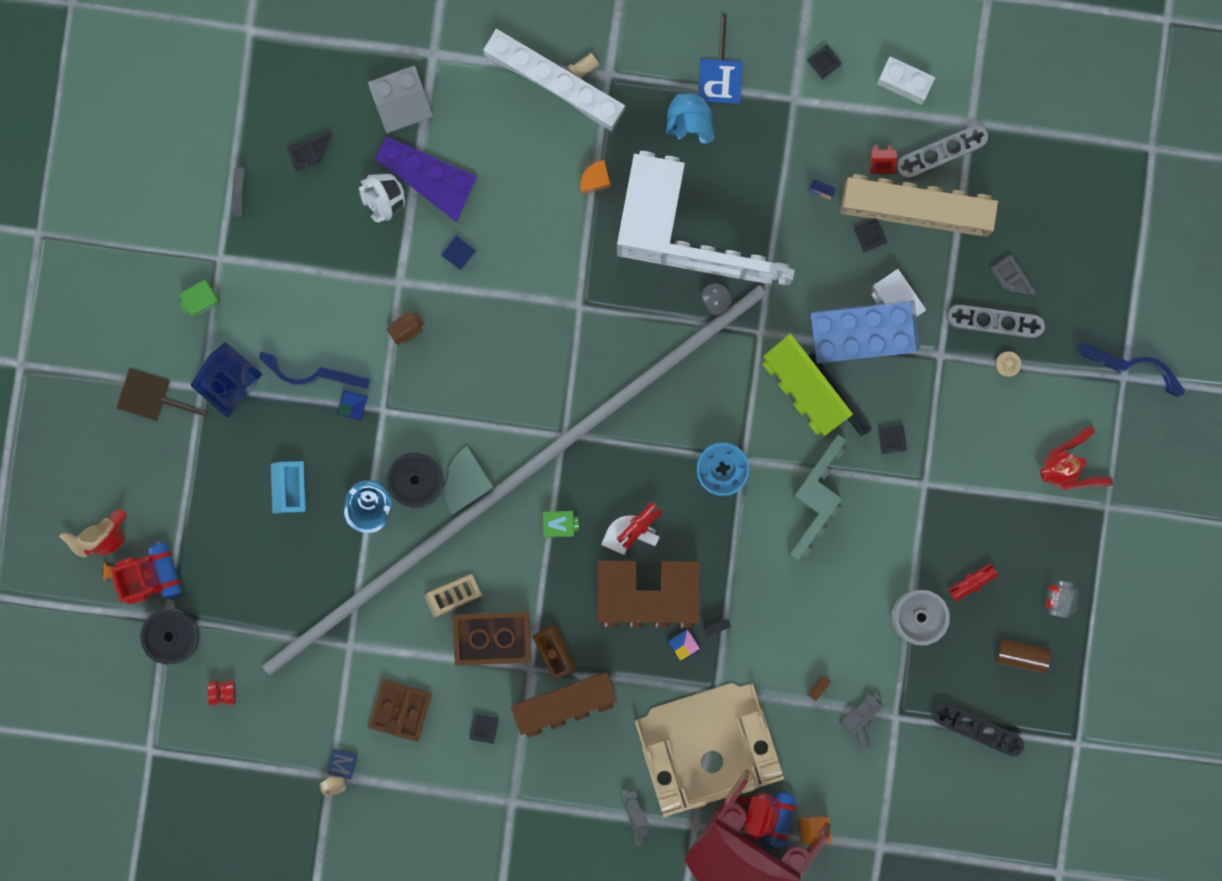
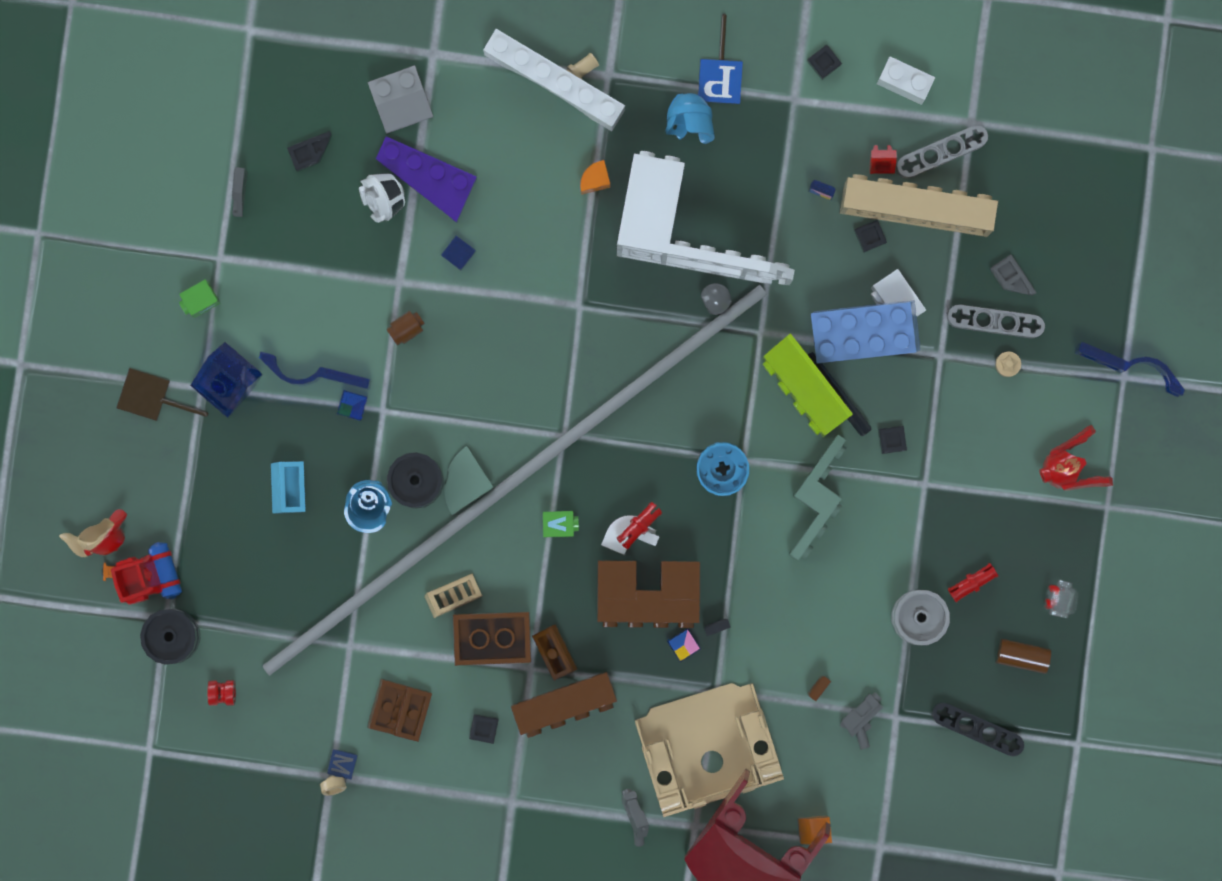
(769, 817): red piece -> none

